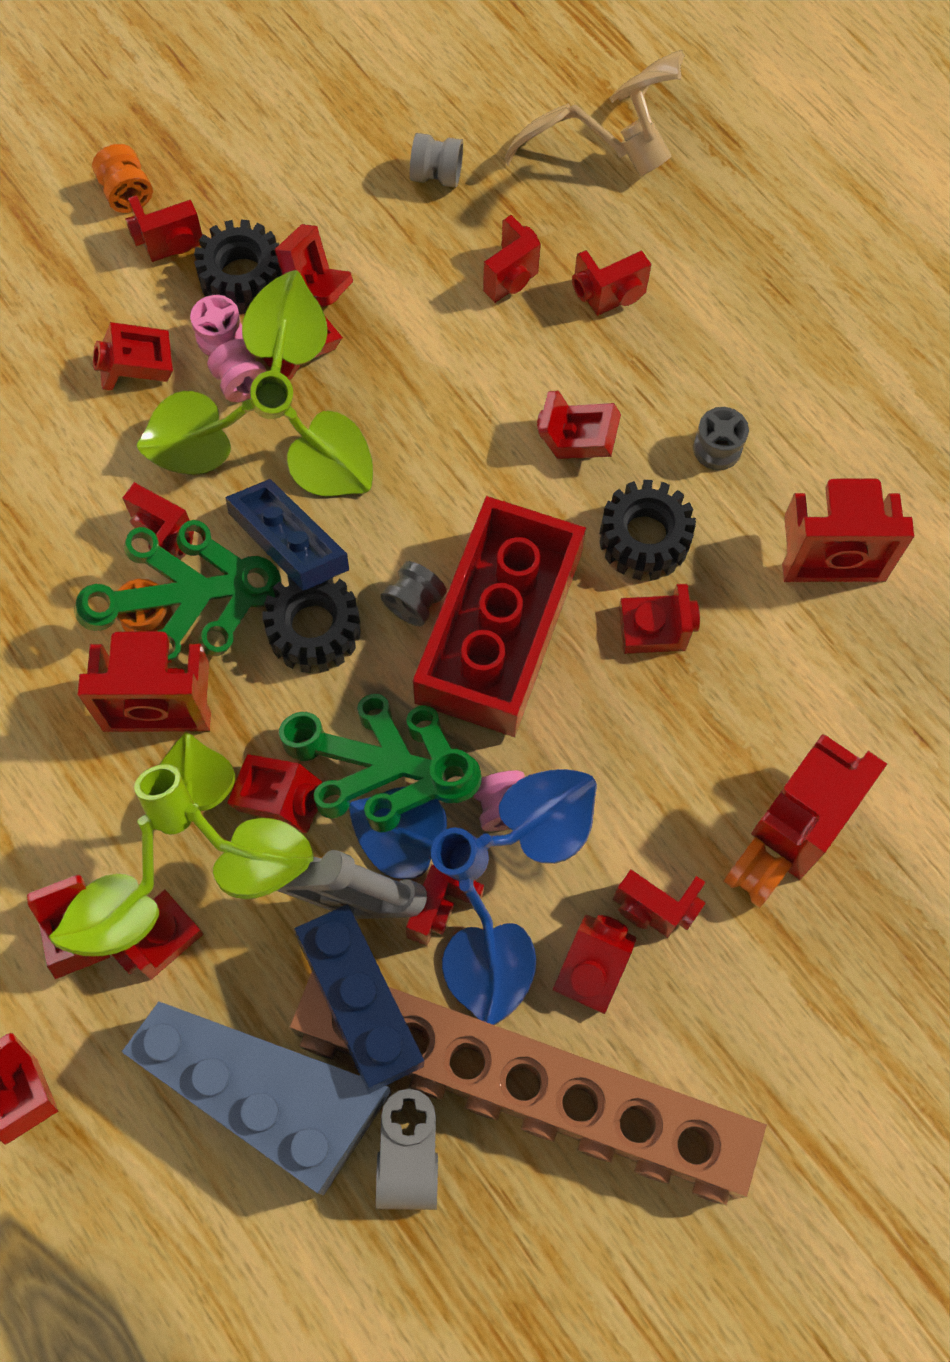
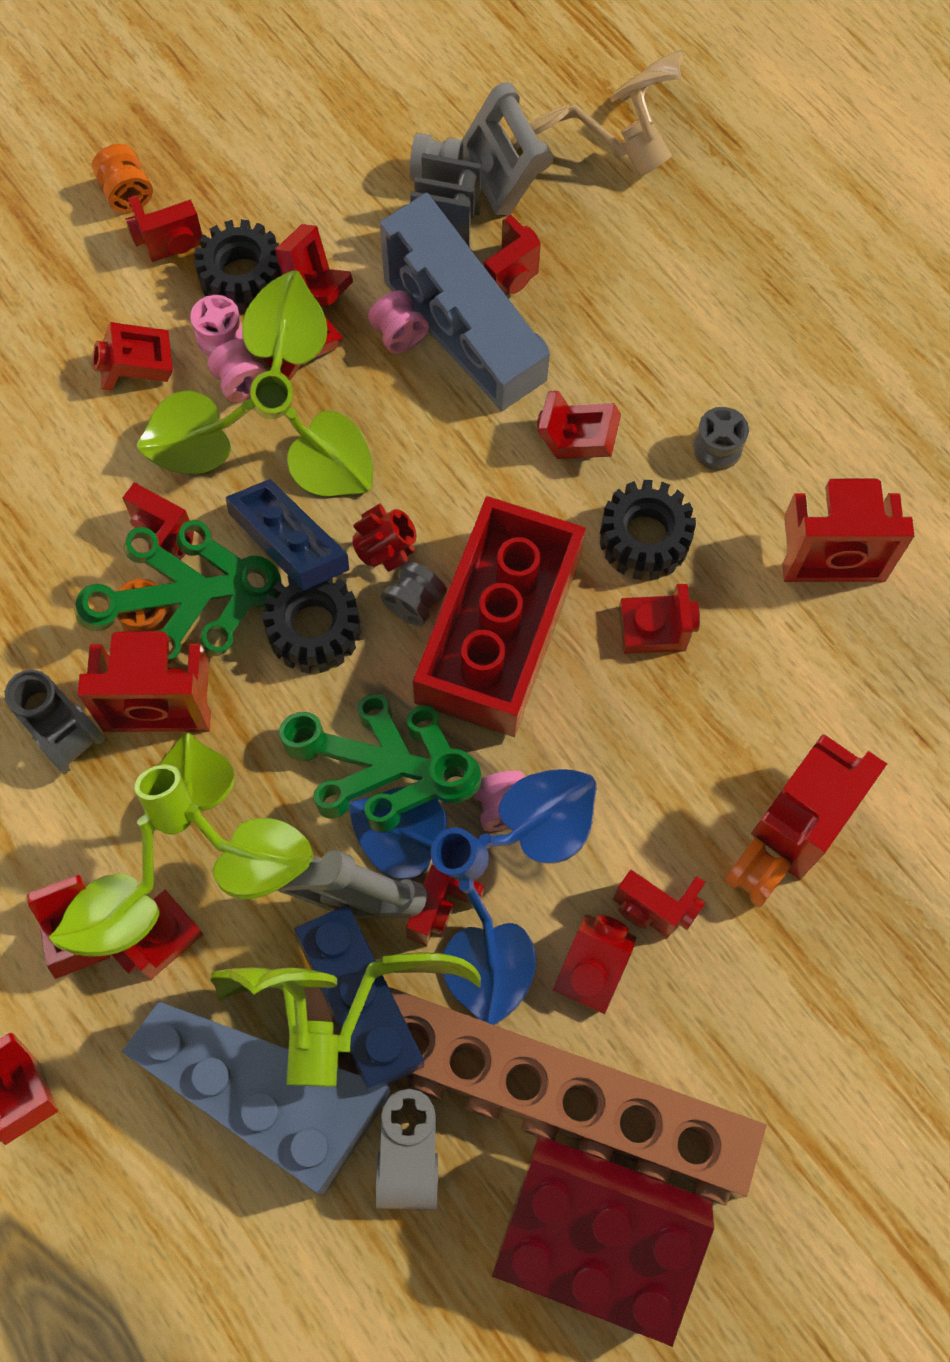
(56, 725): none -> dark grey piece
(276, 791): red bracket -> none
(312, 1043): none -> lime plant
(384, 537): none -> red gear
(398, 321): none -> bright pink wheel
(458, 200): none -> dark grey piece
(461, 302): none -> sand blue wedge
(503, 172): none -> light grey plate
(605, 1240): none -> dark red brick
(613, 285): red bracket -> none

